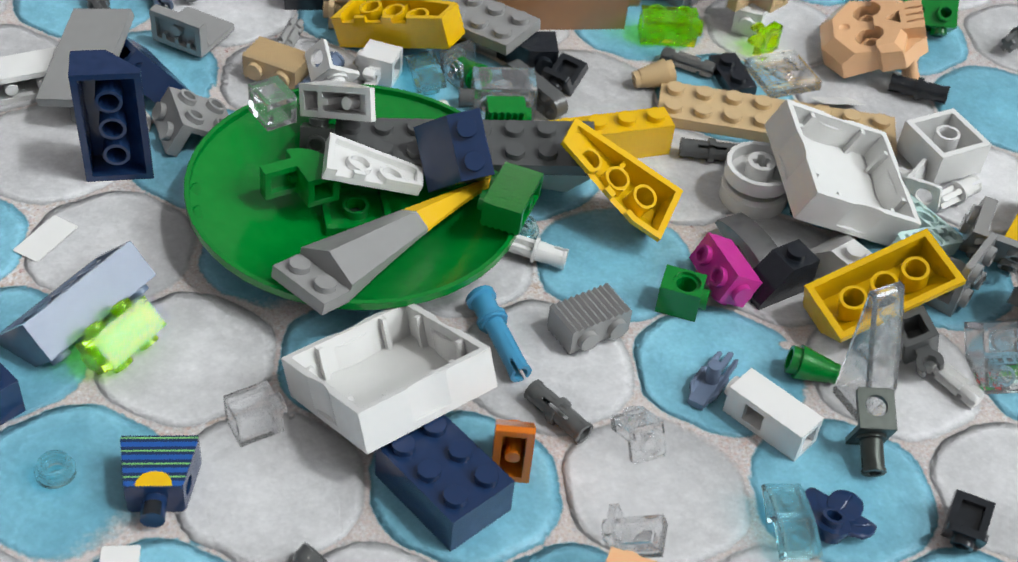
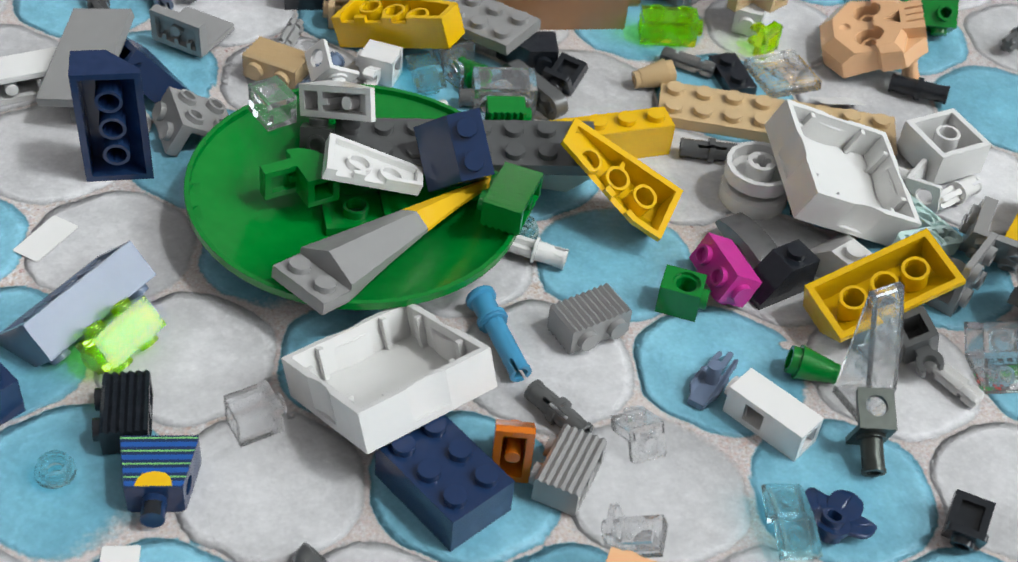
(124, 408): none -> black brick
(568, 469): none -> light grey brick

